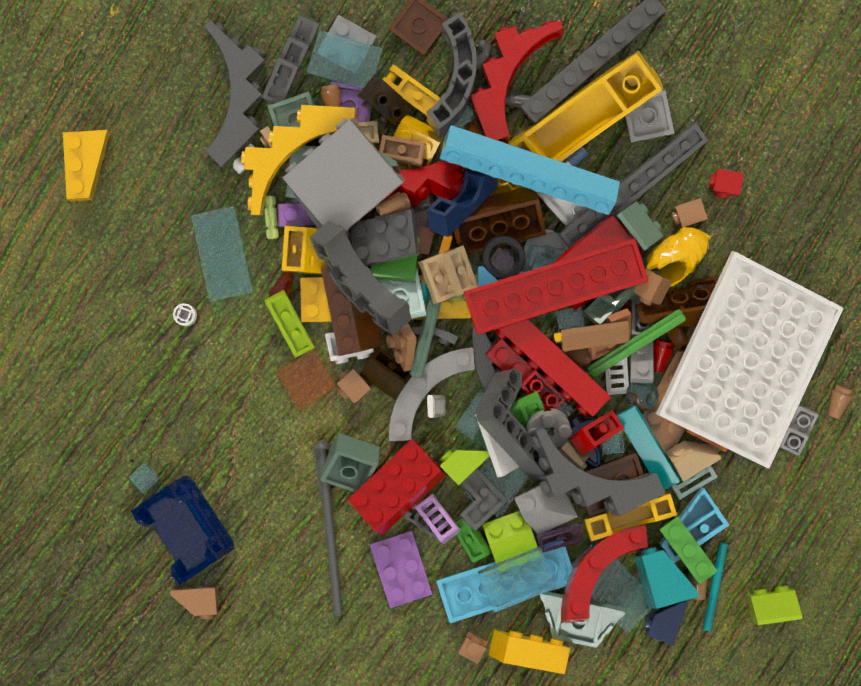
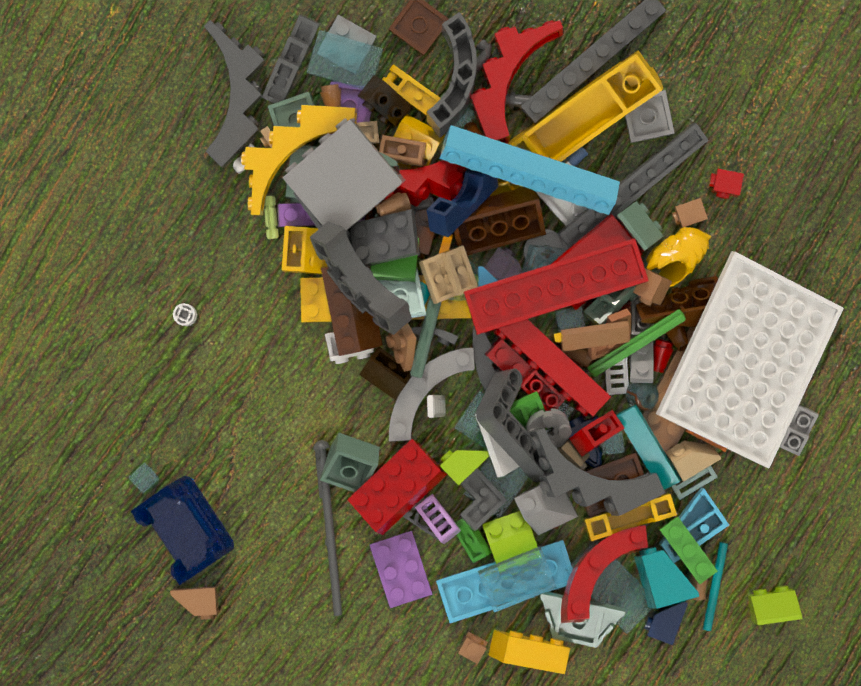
(83, 162): yellow wedge -> none
(222, 254): clear light blue plate -> none
(283, 283): clear red cone -> none
(289, 323): lime tile -> none
(306, 379): clear orange tile -> none
(352, 385): medium nougat brick -> none
(520, 257): black tyre -> none
(560, 537): clear purple slope -> none
(839, 401): medium nougat cone -> none

